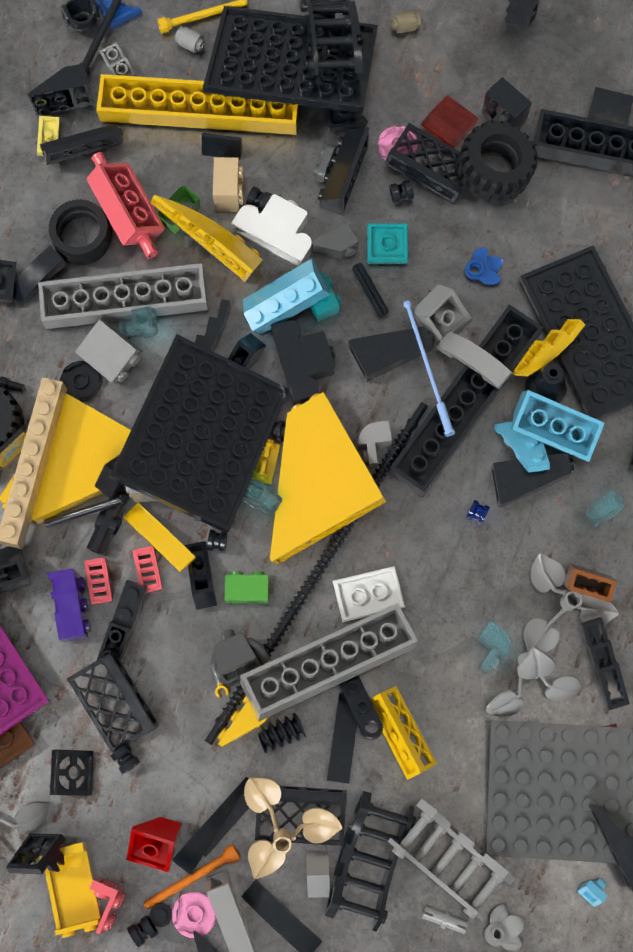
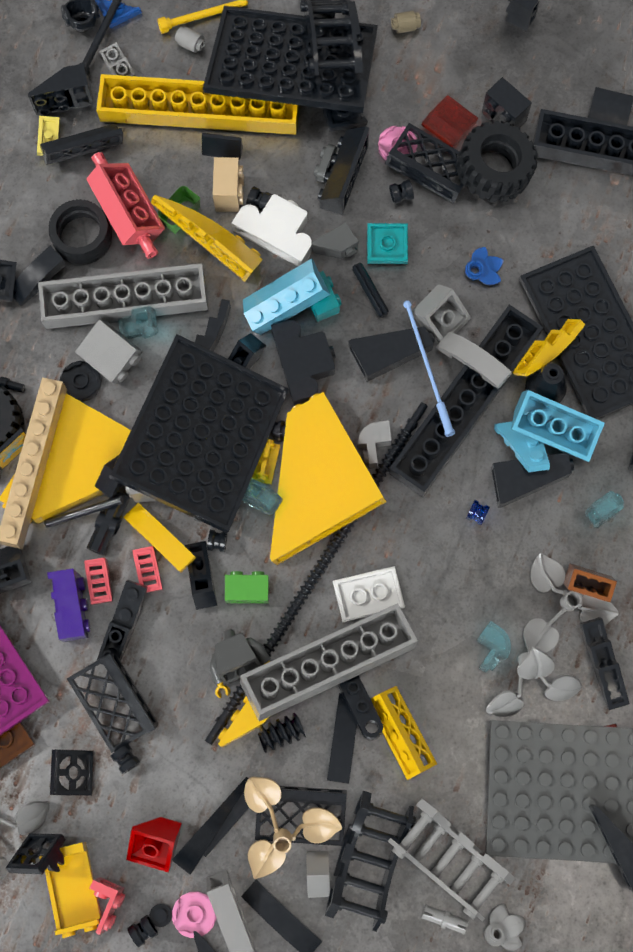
(229, 856): orange piece -> none
(593, 891): medium azure tile -> none

